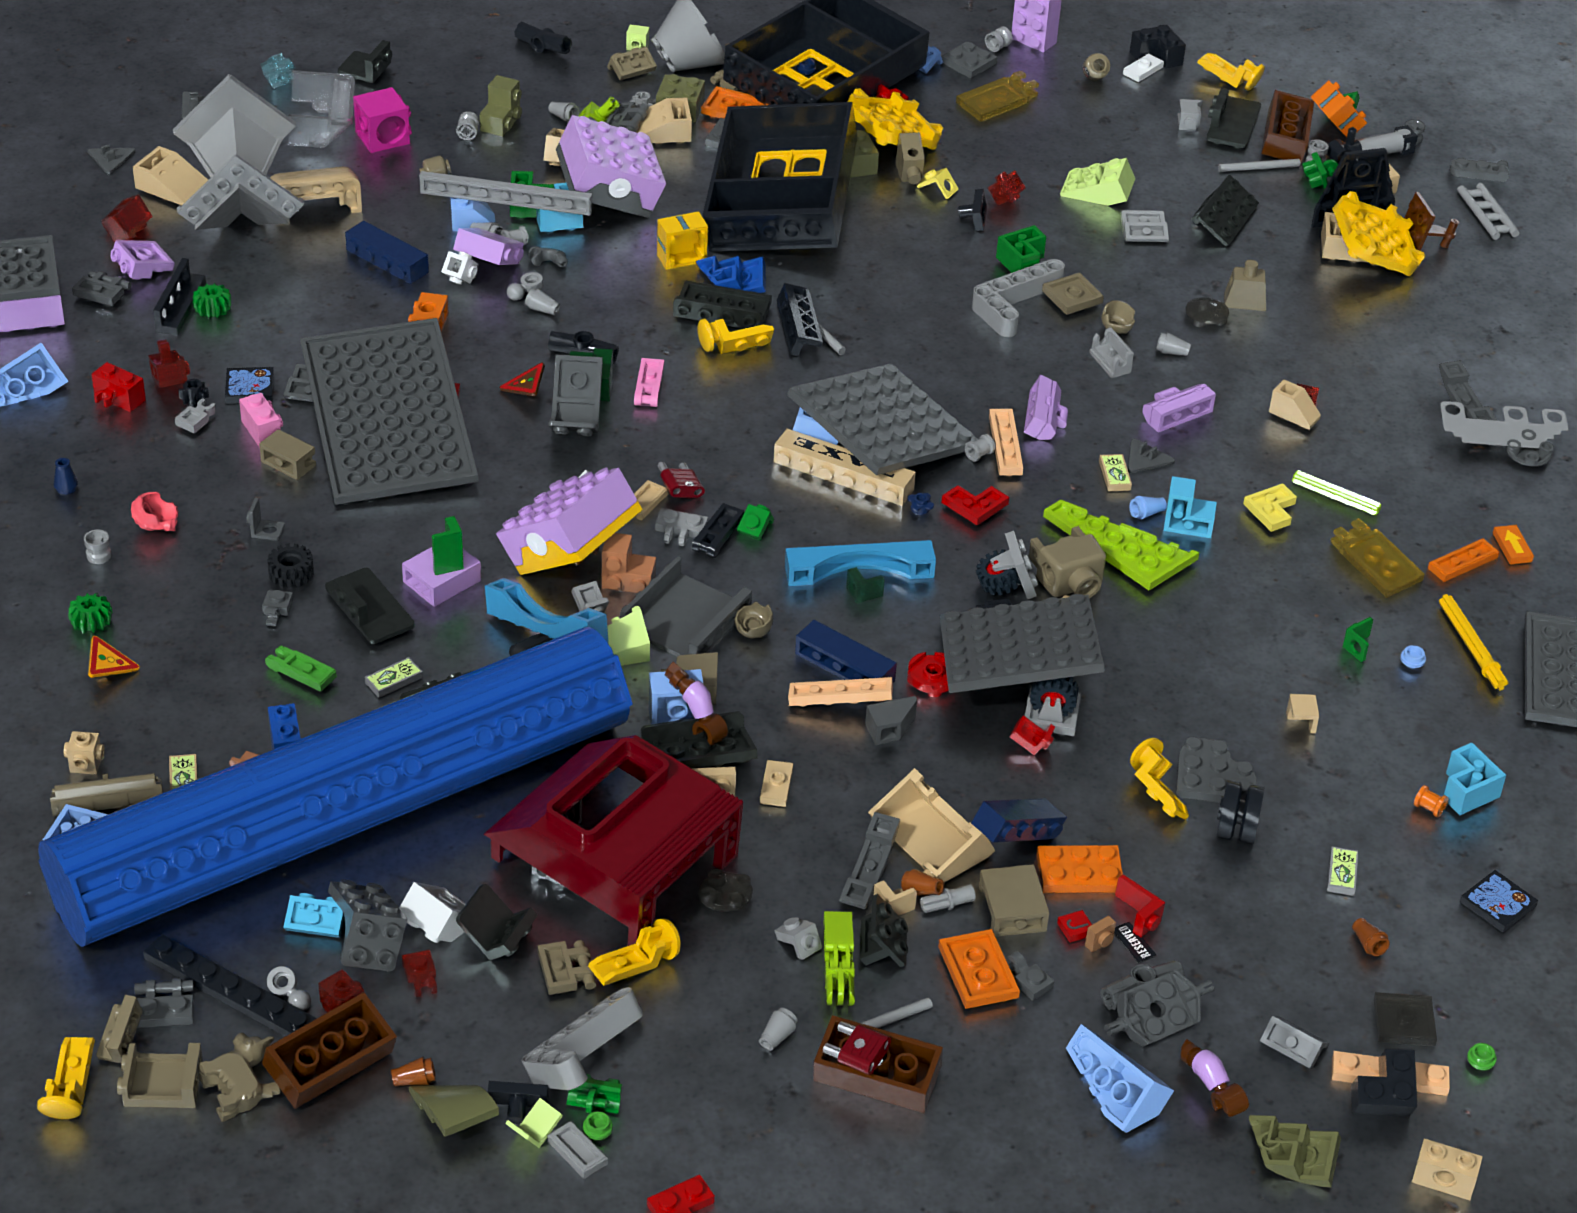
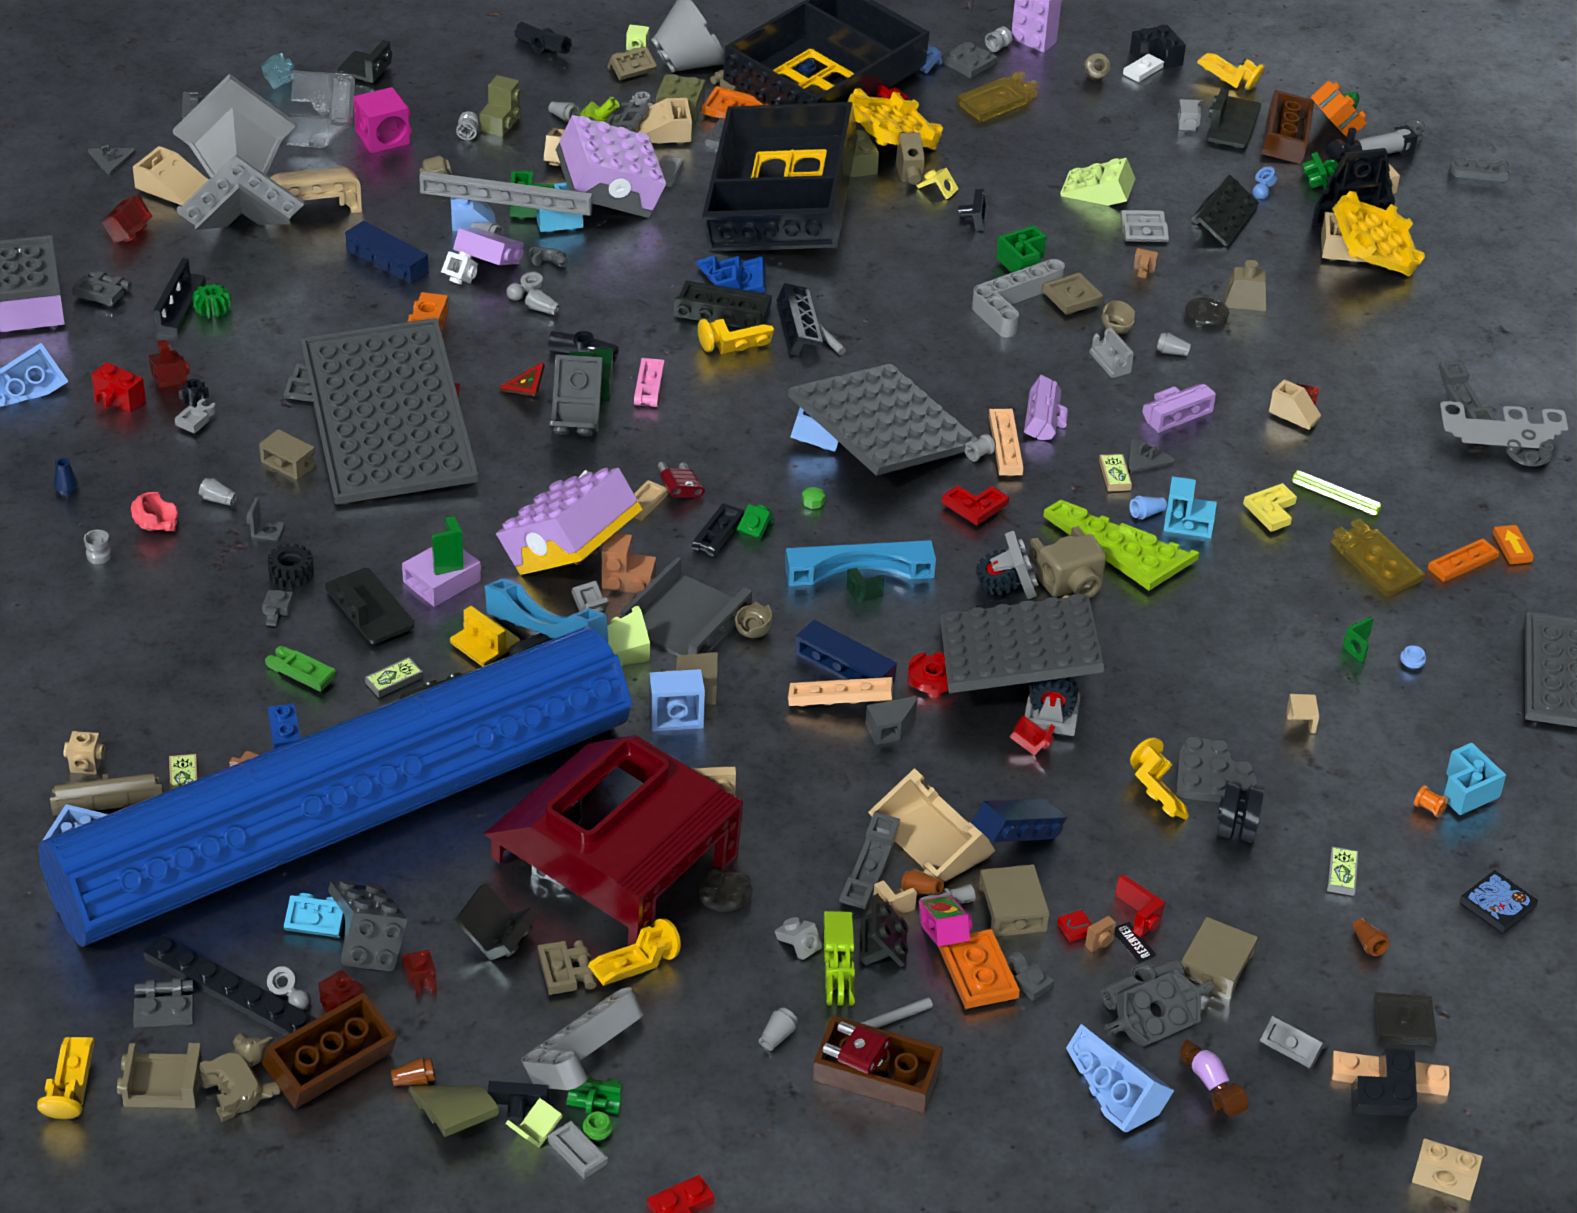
(90, 613): green gear -> none
(107, 660): piece -> none
(120, 1029): dark tan bracket -> none
(140, 258): lavender plate -> none
(215, 491): none -> light grey cone
(248, 381): tile -> none
(259, 417): bright pink brick -> none
(433, 911): white slope -> none
(482, 637): none -> yellow bracket
(518, 234): light grey bush -> none
(670, 168): none -> light grey tile
(680, 524): light grey hinge -> none
(681, 240): yellow container -> none
(693, 750): pearl dark grey bracket -> none
(700, 704): reddish brown piece -> none
(776, 783): tan plate -> none
(813, 497): none -> bright green tile
(841, 467): tan brick -> none
(920, 503): dark blue plate -> none
(945, 920): none -> dark pink brick
(1006, 187): clear red brick -> none
(1079, 868): orange plate -> none
(1145, 262): none -> medium nougat tile
(1218, 956): none -> dark tan panel
(1258, 165): light grey bar -> none
(1265, 178): none -> medium blue plate
(1296, 1150): olive slope -> none
(1318, 146): light grey wheel -> none
(1423, 225): reddish brown plate -> none
(1482, 1056): bright green plate -> none
(1485, 219): light grey bar -> none
(1490, 668): yellow axle -> none

